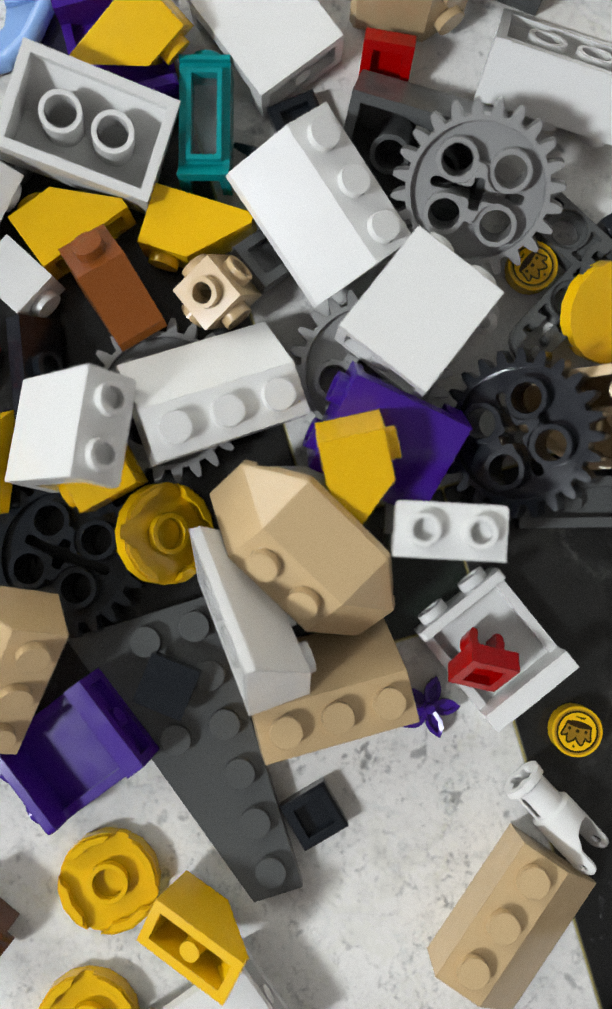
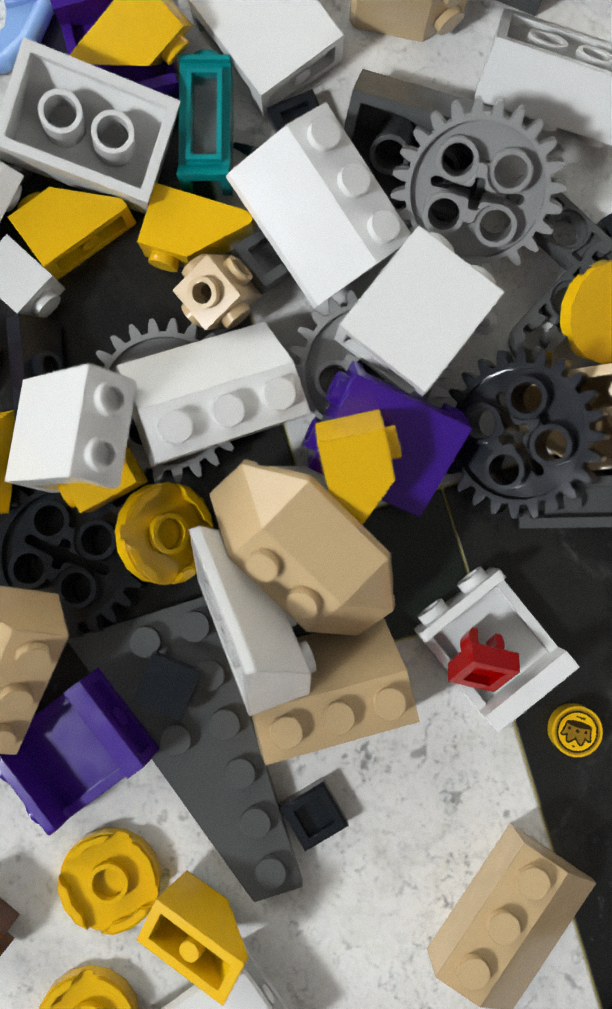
(112, 287): dark orange slope -> none
(388, 53): red tile -> none
(431, 707): dark purple plant -> none
(446, 530): white panel -> none
(534, 272): tile -> none
(555, 815): white piece -> none

